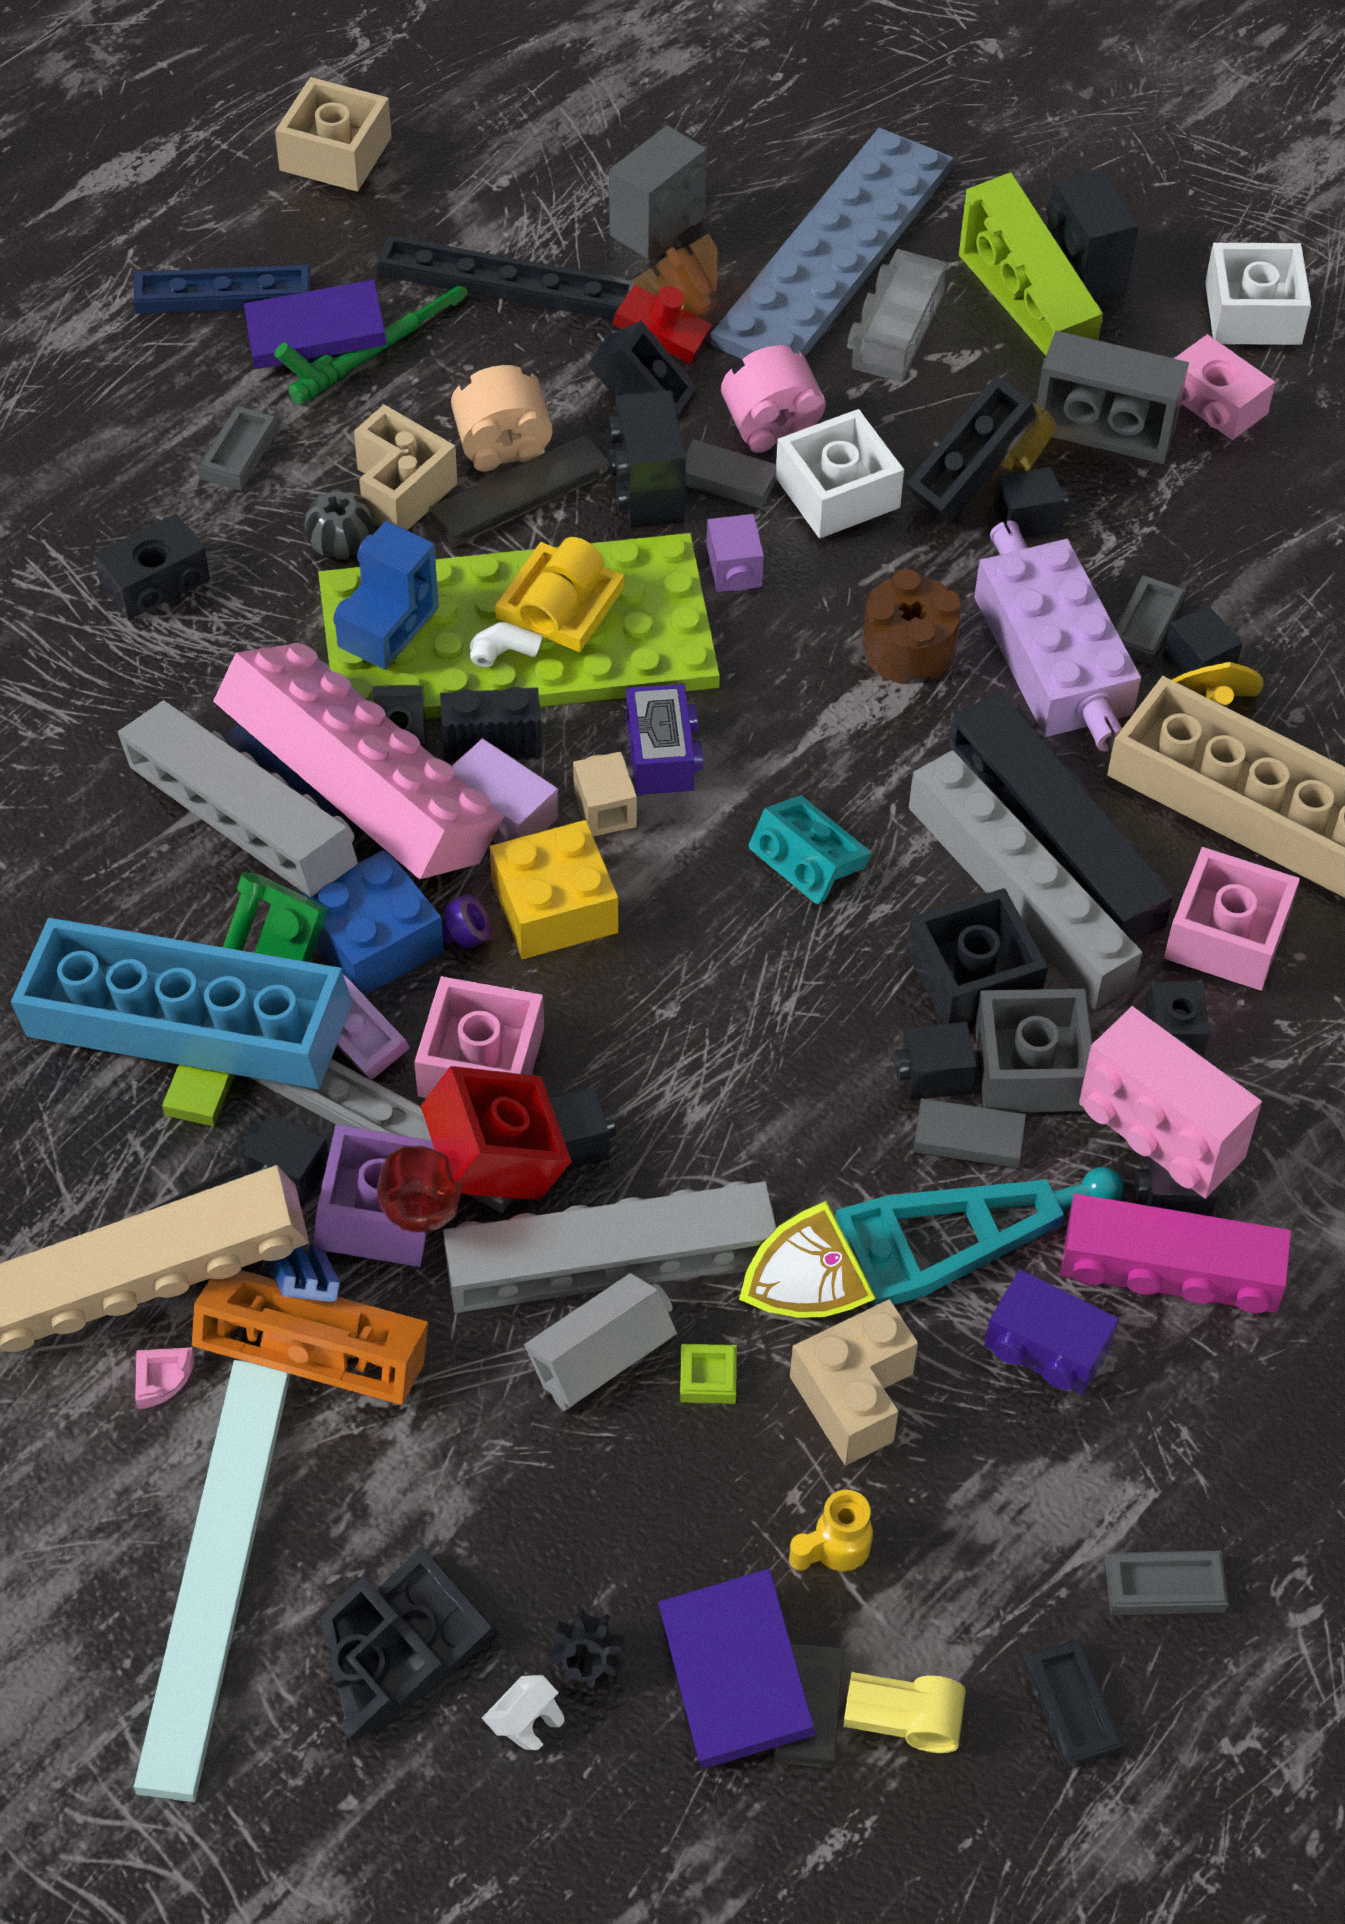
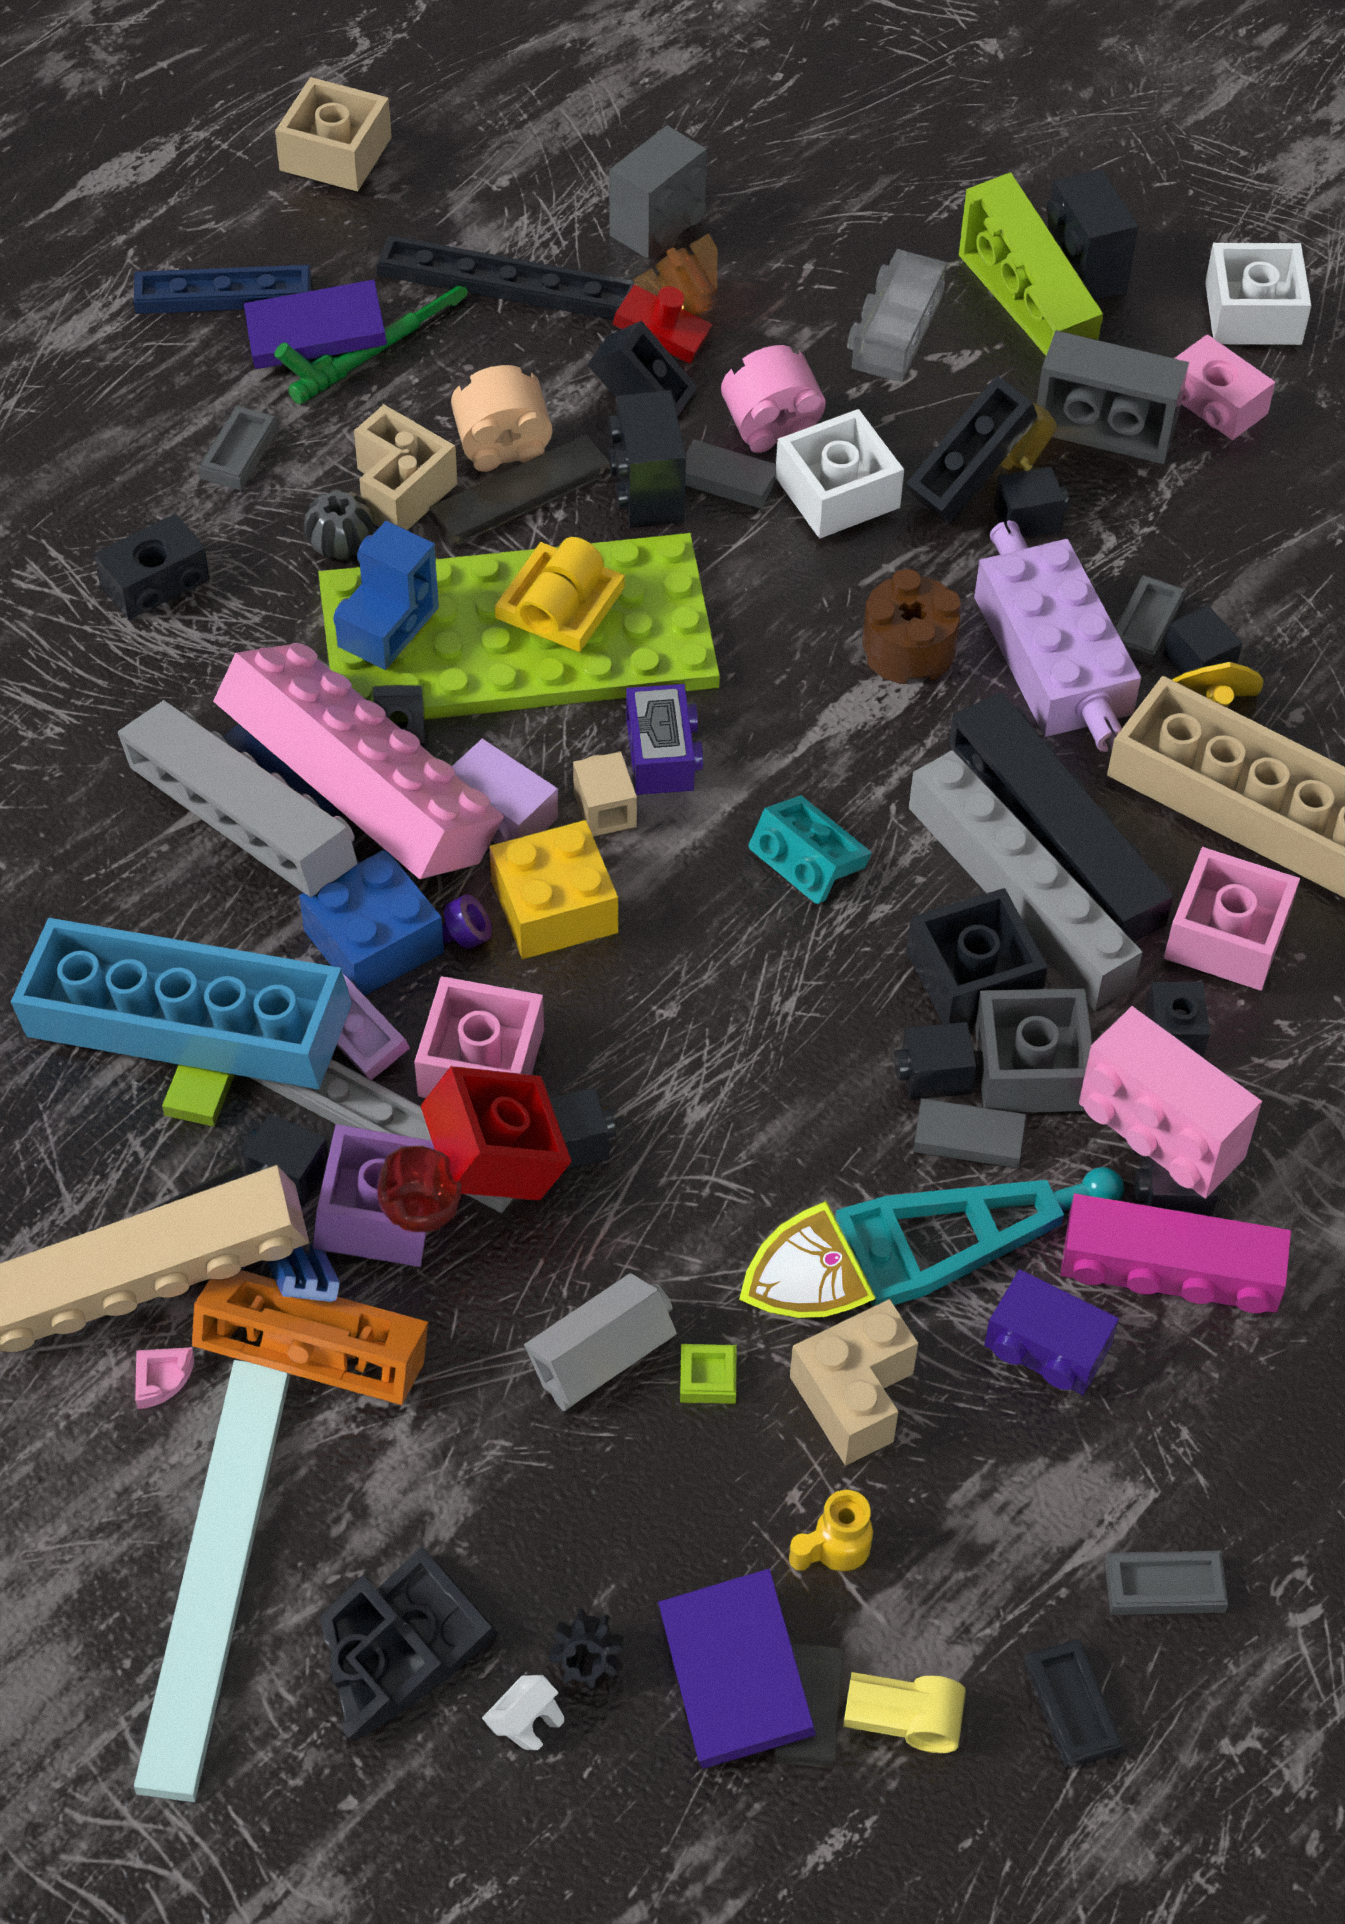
(290, 925): green plate -> none
(499, 716): black brick -> none
(500, 638): white arm -> none
(599, 1245): light grey brick -> none
(734, 553): medium lavender brick -> none
(834, 247): sand blue plate -> none

